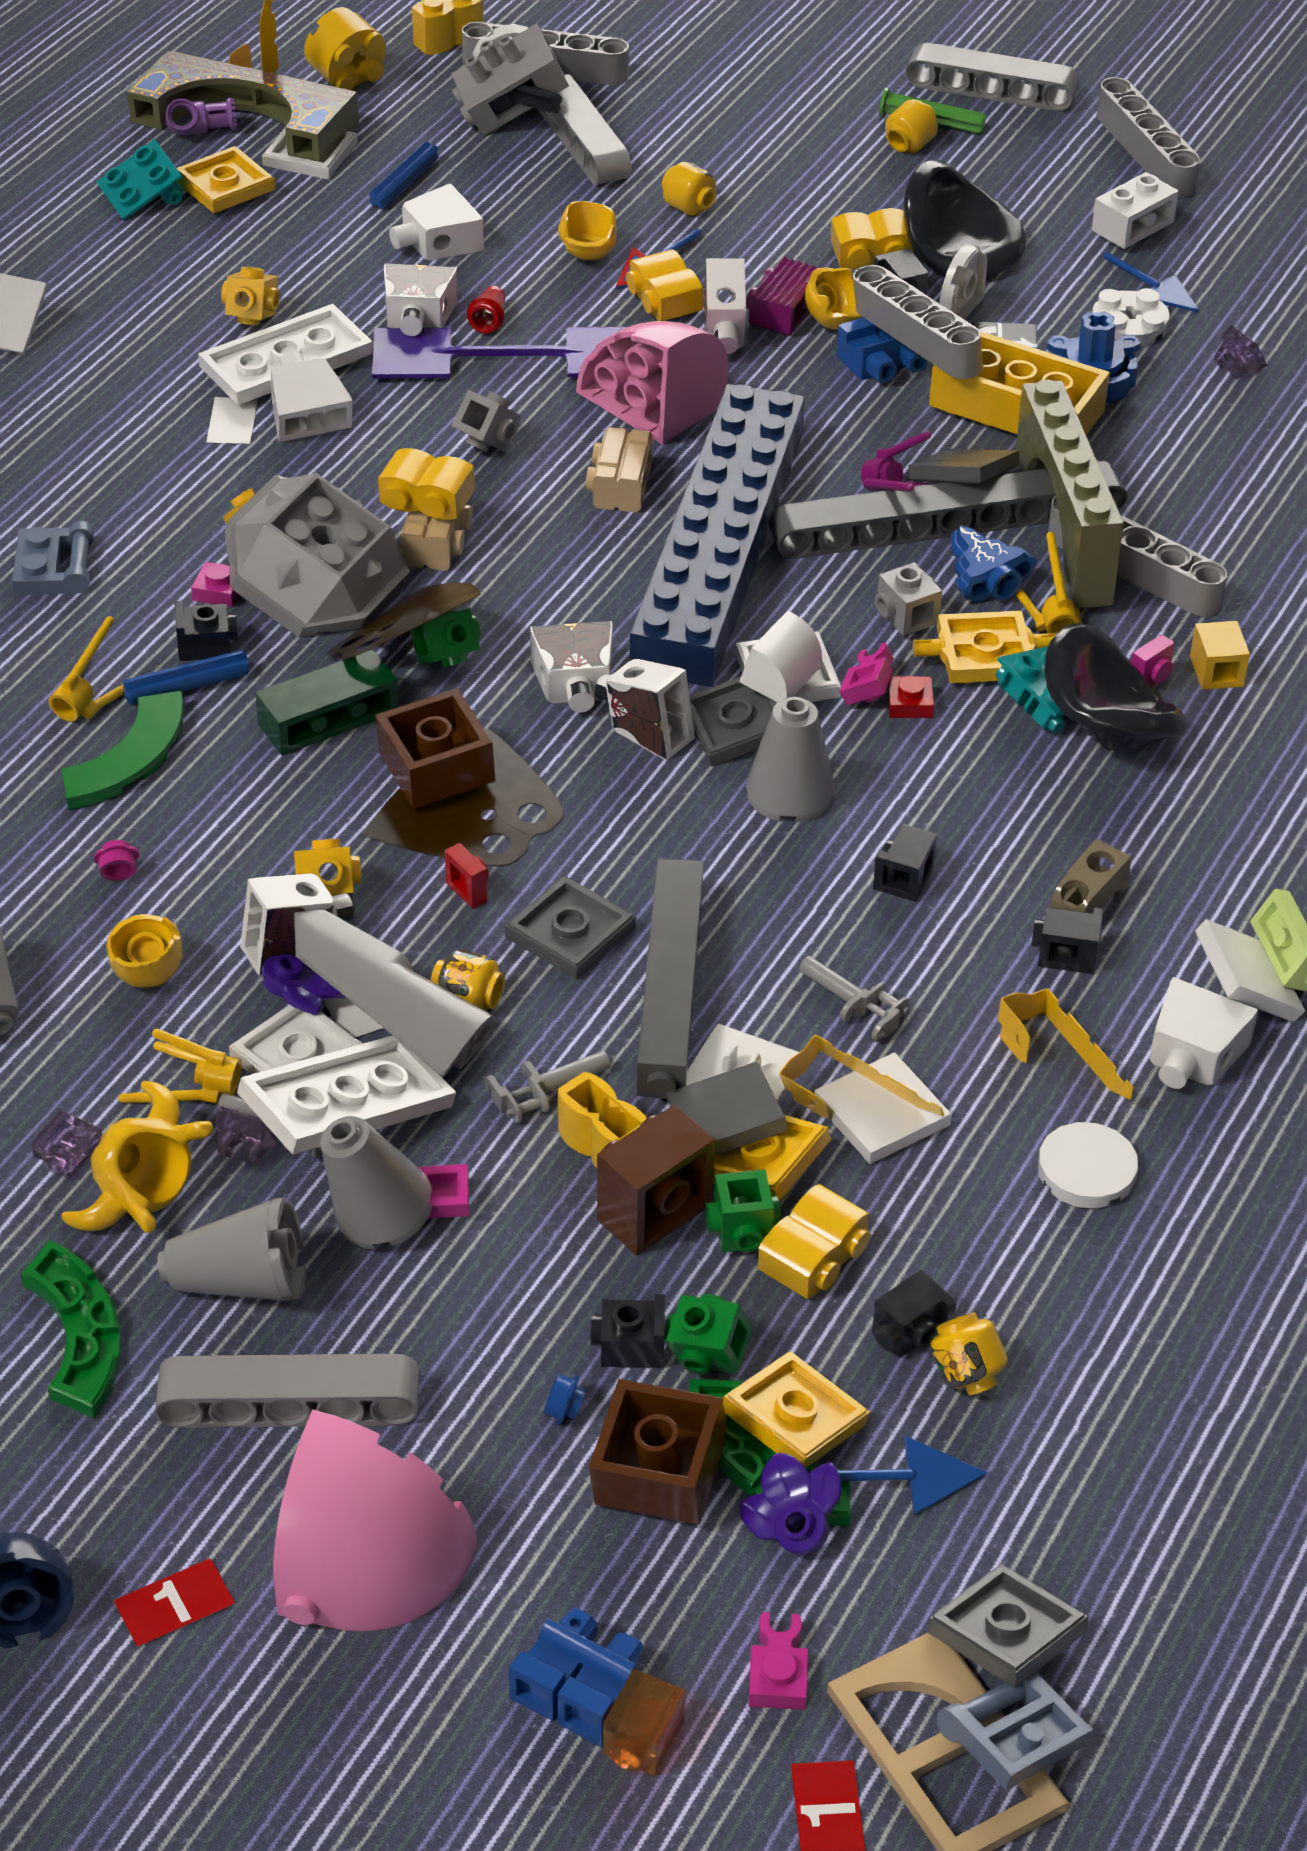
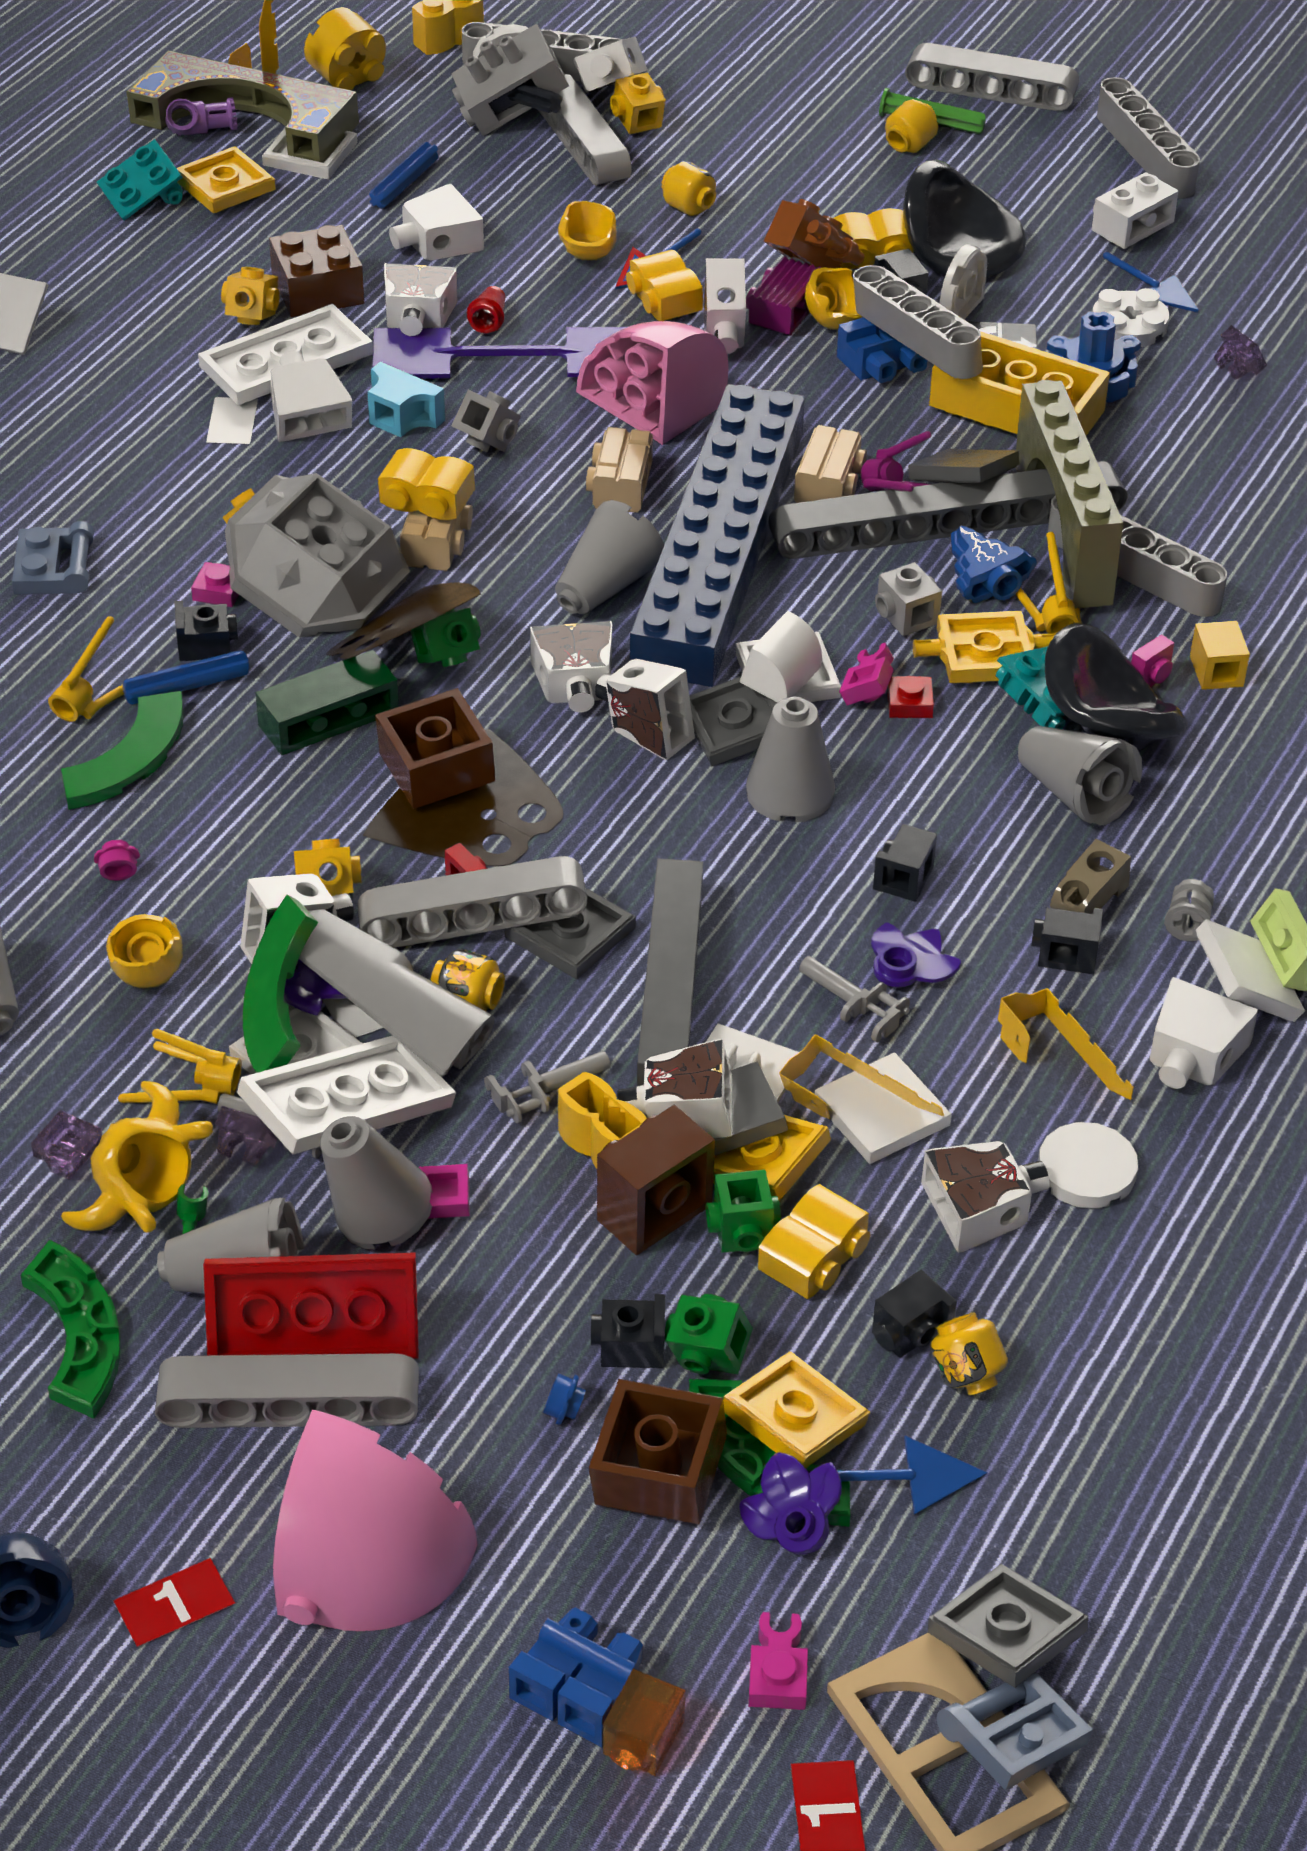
(191, 1209): none -> green hand
(265, 1014): none -> green tile
(312, 1305): none -> red tile
(316, 269): none -> reddish brown brick
(403, 401): none -> medium azure brick
(473, 901): none -> light grey beam
(608, 63): none -> white torso
(608, 558): none -> light grey cone
(638, 103): none -> yellow brick
(693, 1080): none -> torso
(807, 236): none -> dark orange brick
(829, 465): none -> tan brick
(910, 957): none -> dark purple plate
(980, 1190): none -> torso
(1083, 770): none -> light grey cone
(1178, 916): none -> light grey bush

